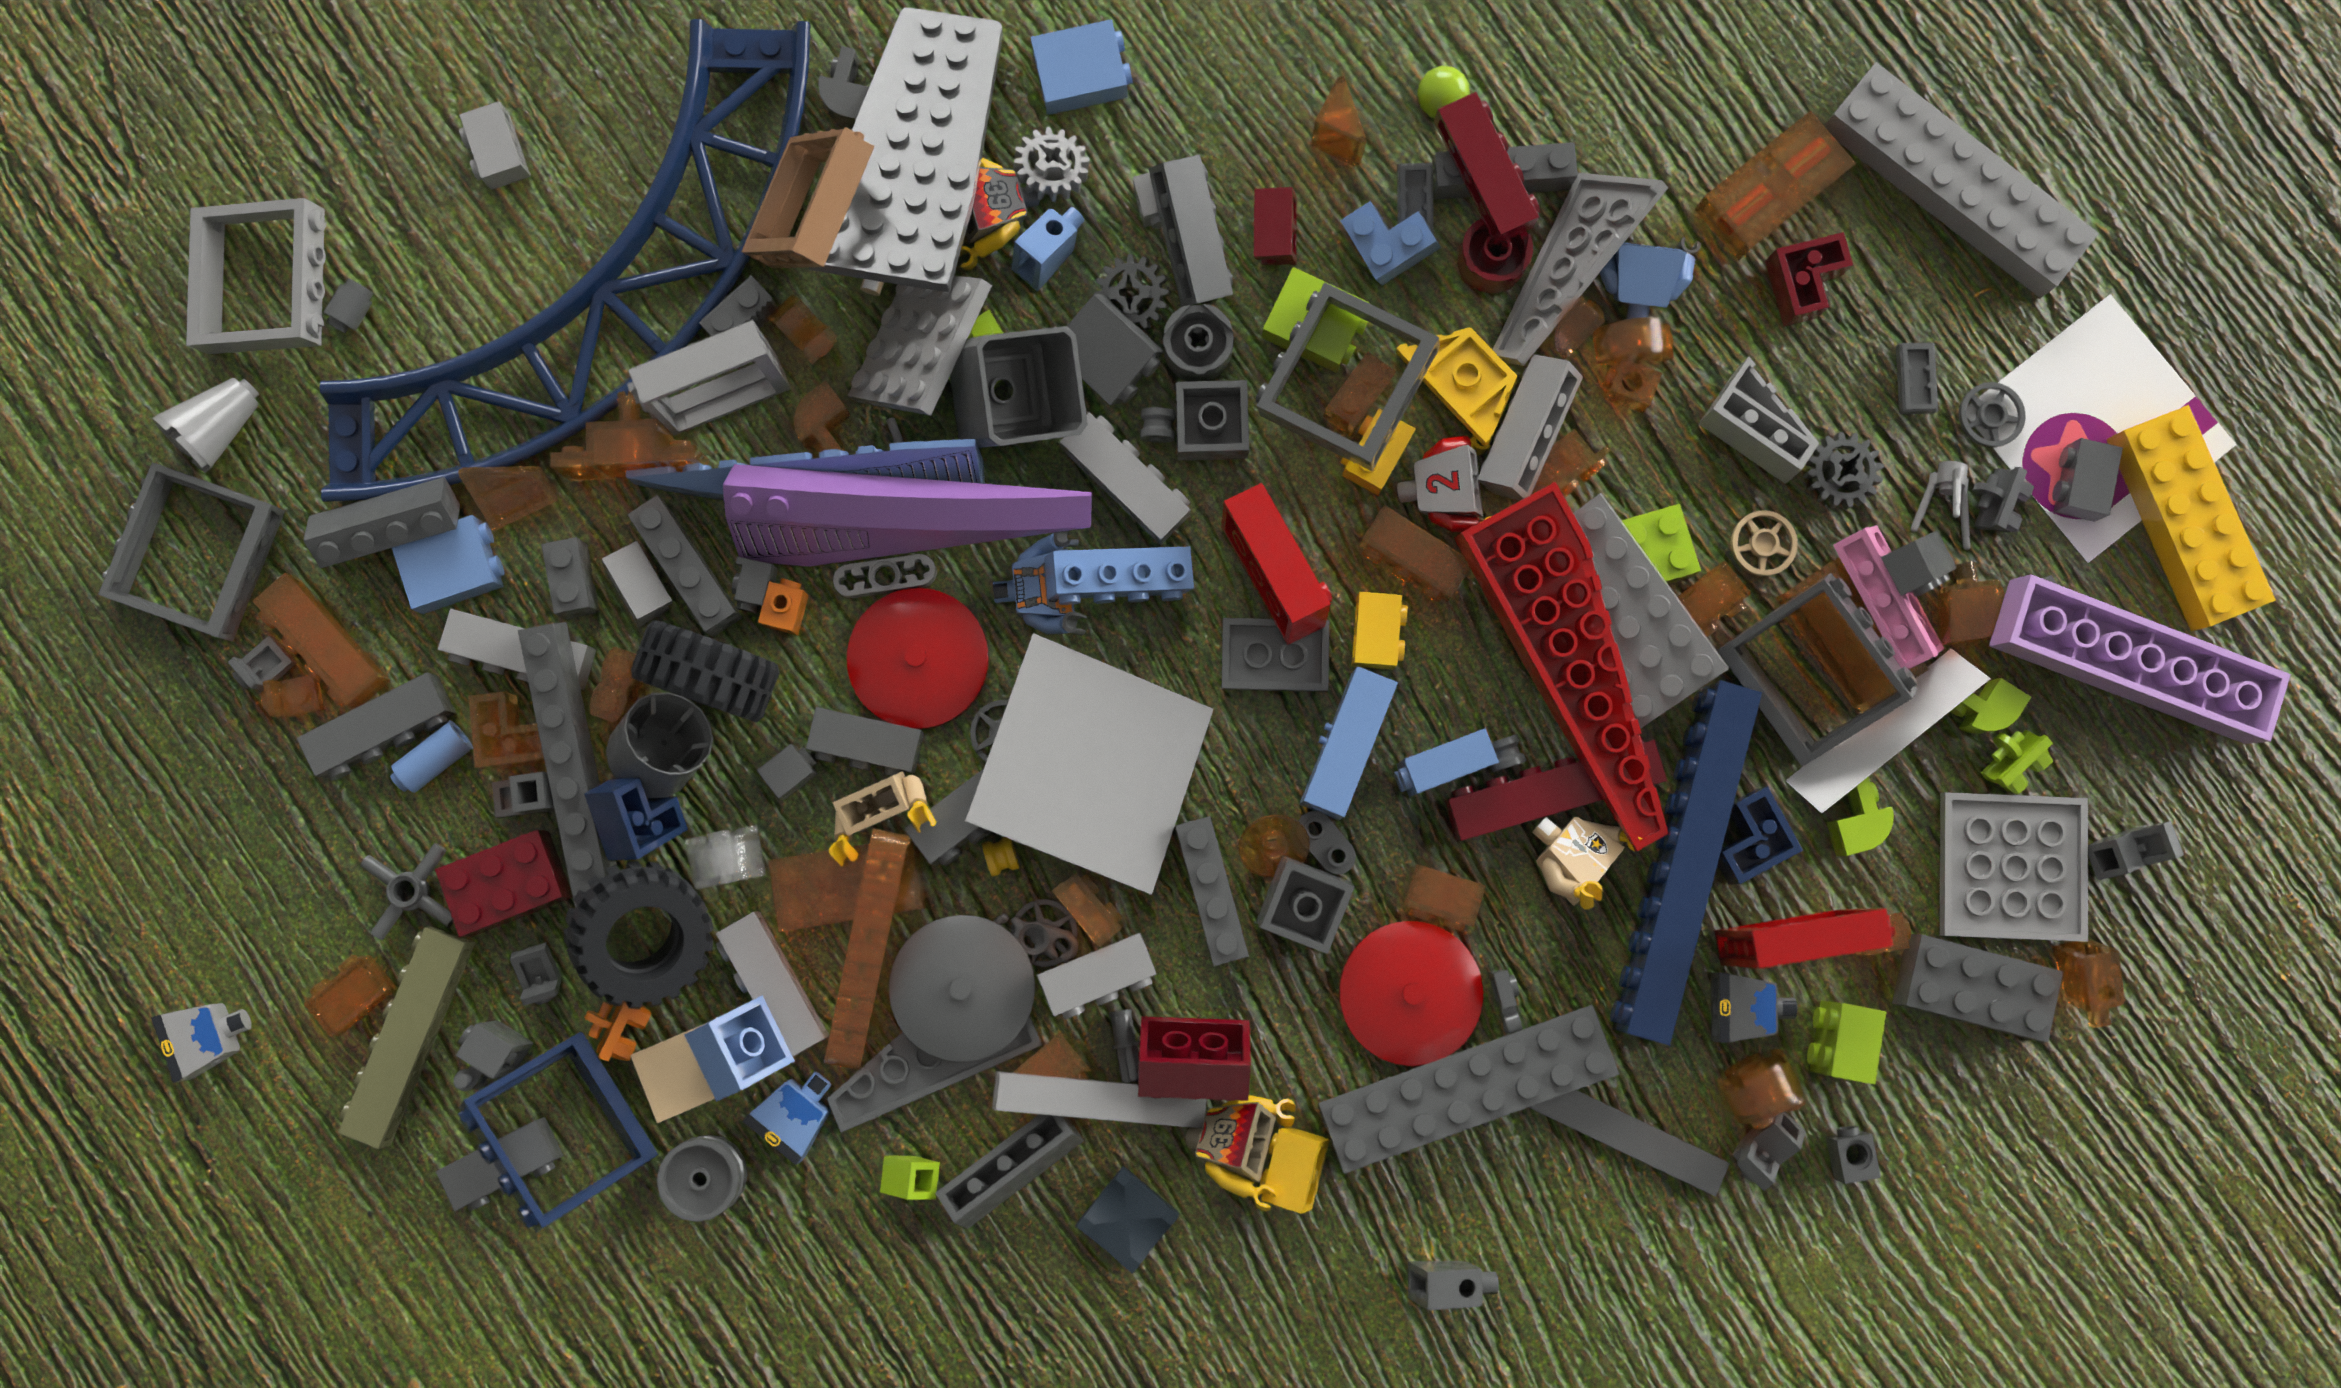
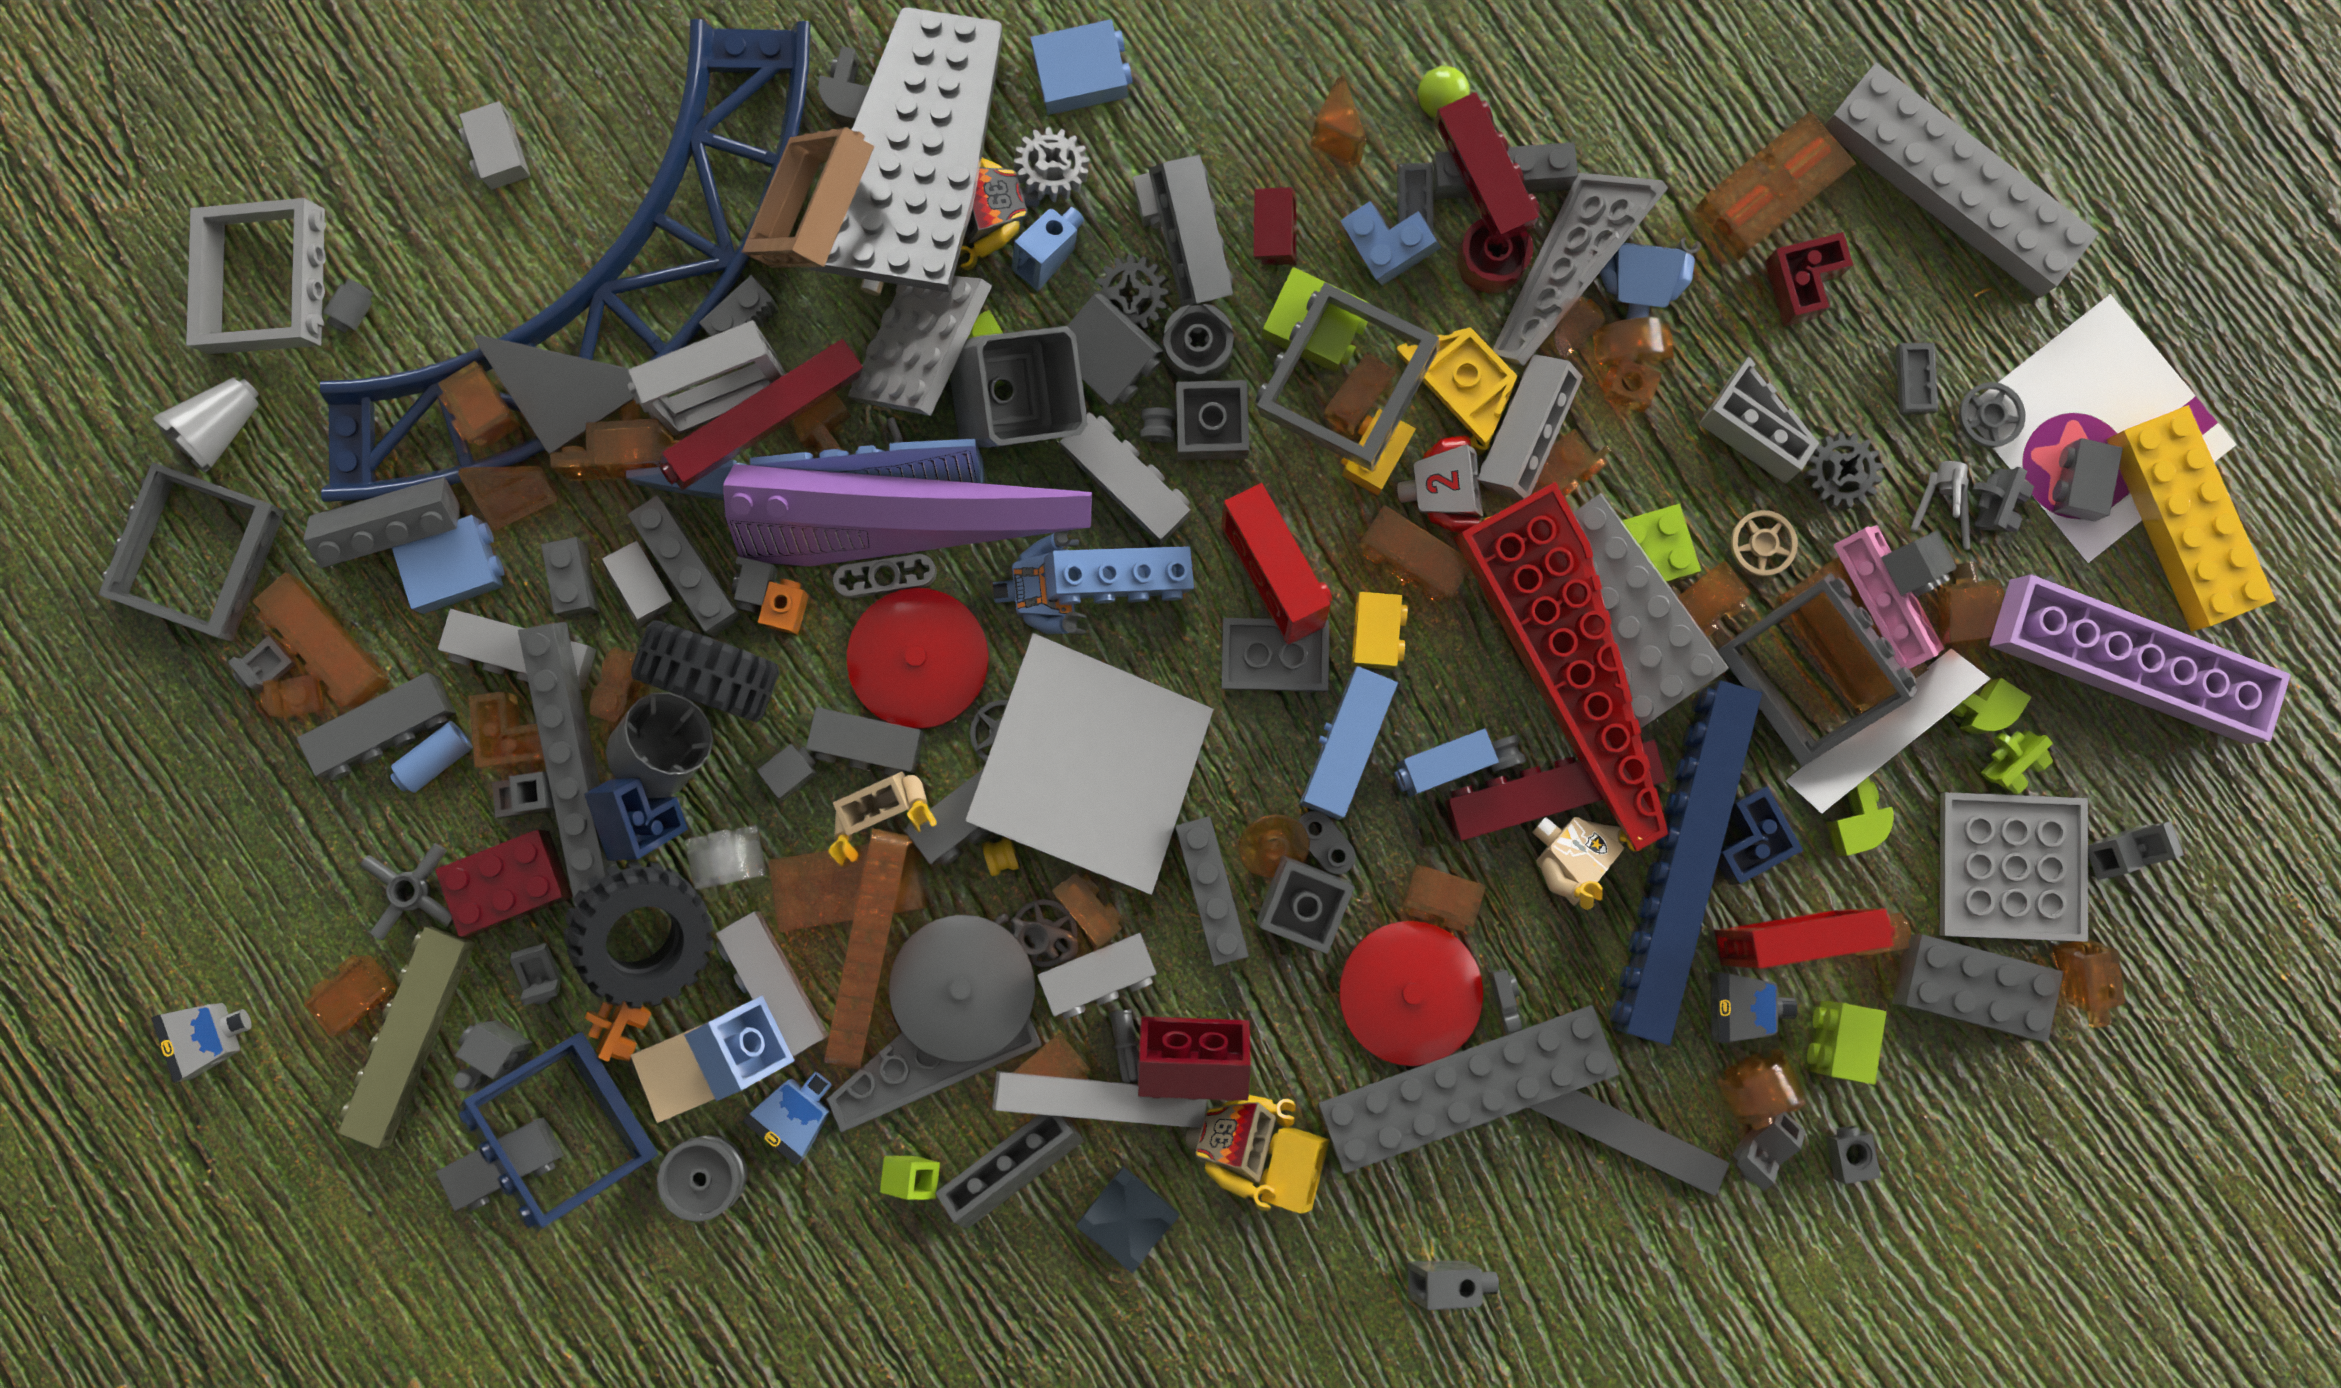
(477, 405): none -> clear orange brick
(557, 389): none -> dark grey tile
(760, 415): none -> dark red brick
(803, 329): clear orange brick -> none

